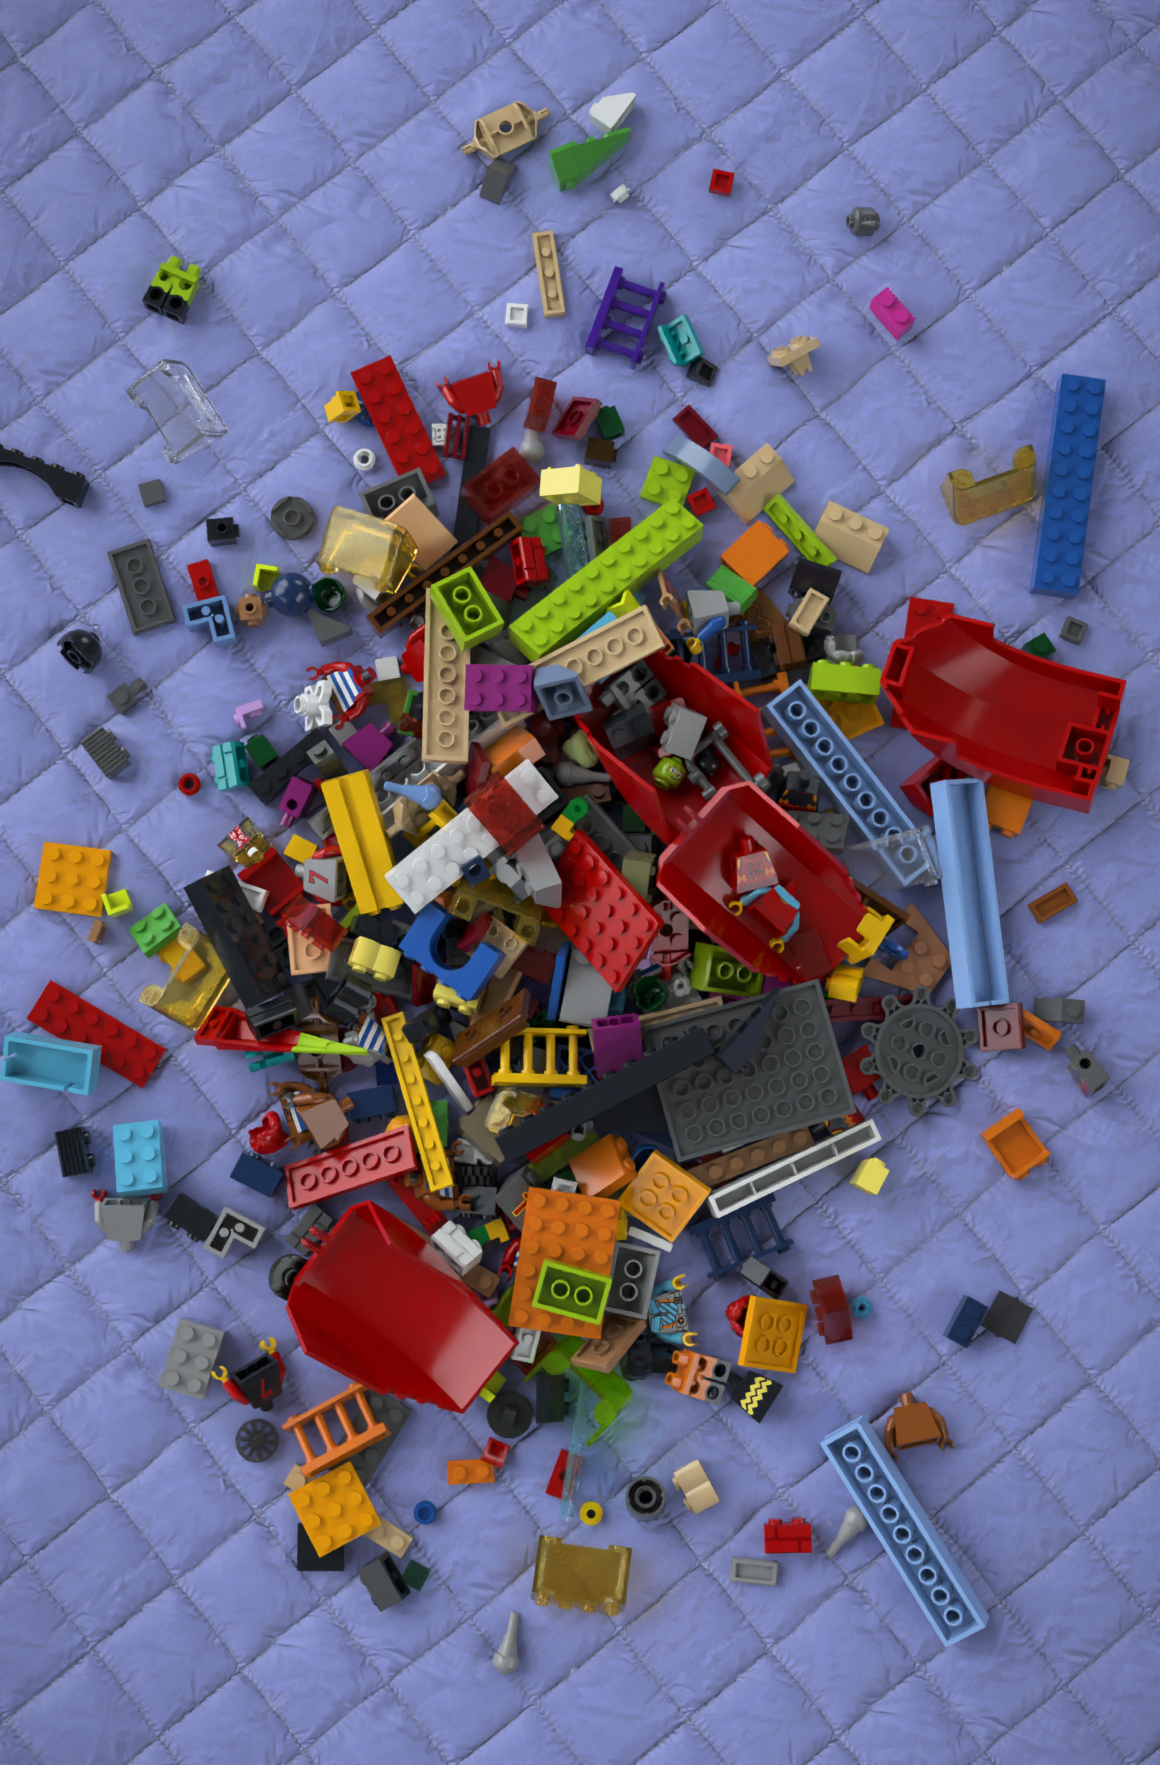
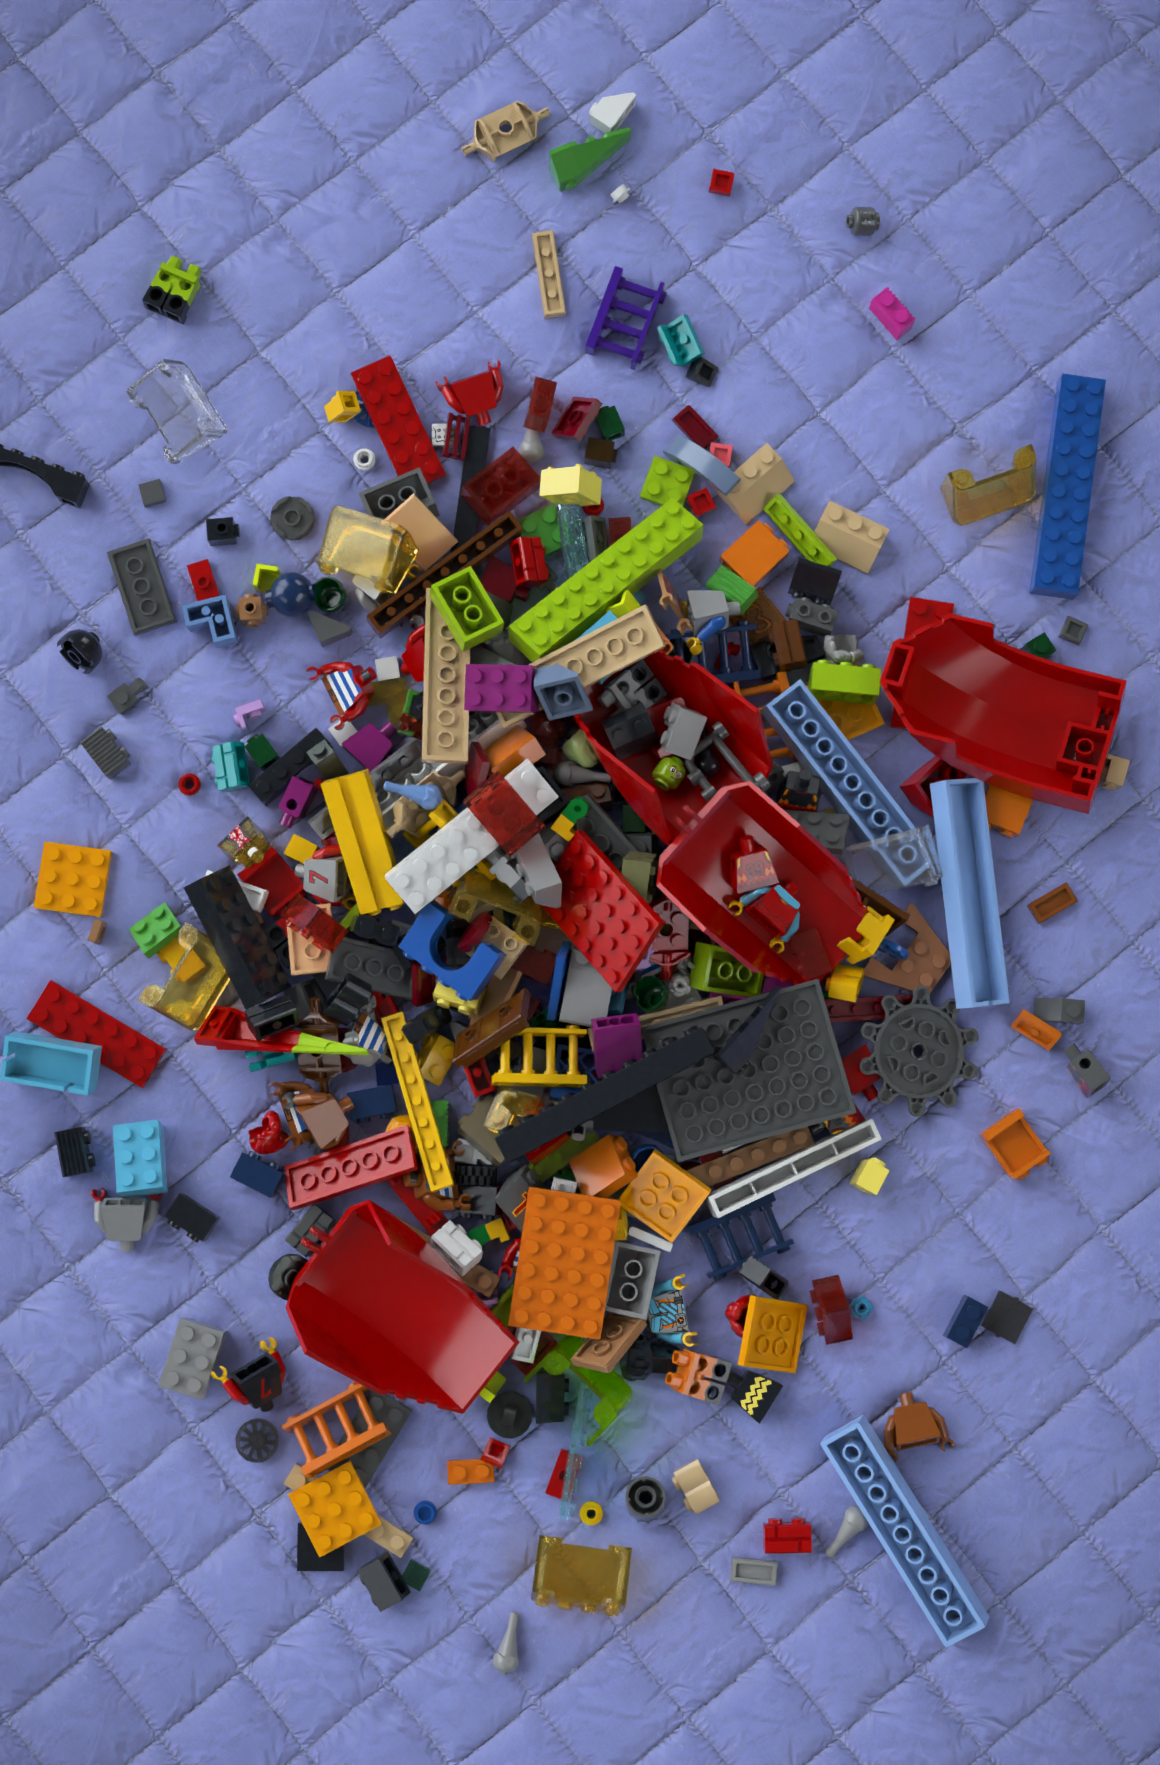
(117, 903): neon yellow panel -> none
(231, 1227): light grey brick -> none
(315, 705): white plant -> none
(374, 958): light yellow brick -> none
(448, 1080): white tile -> none
(477, 873): dark blue bracket -> none
(497, 180): dark grey slope -> none
(516, 315): white tile -> none
(572, 1291): lime brick -> none
(795, 354): tan plate -> none
(808, 612): tan tile -> none
(1001, 1027): tile -> none

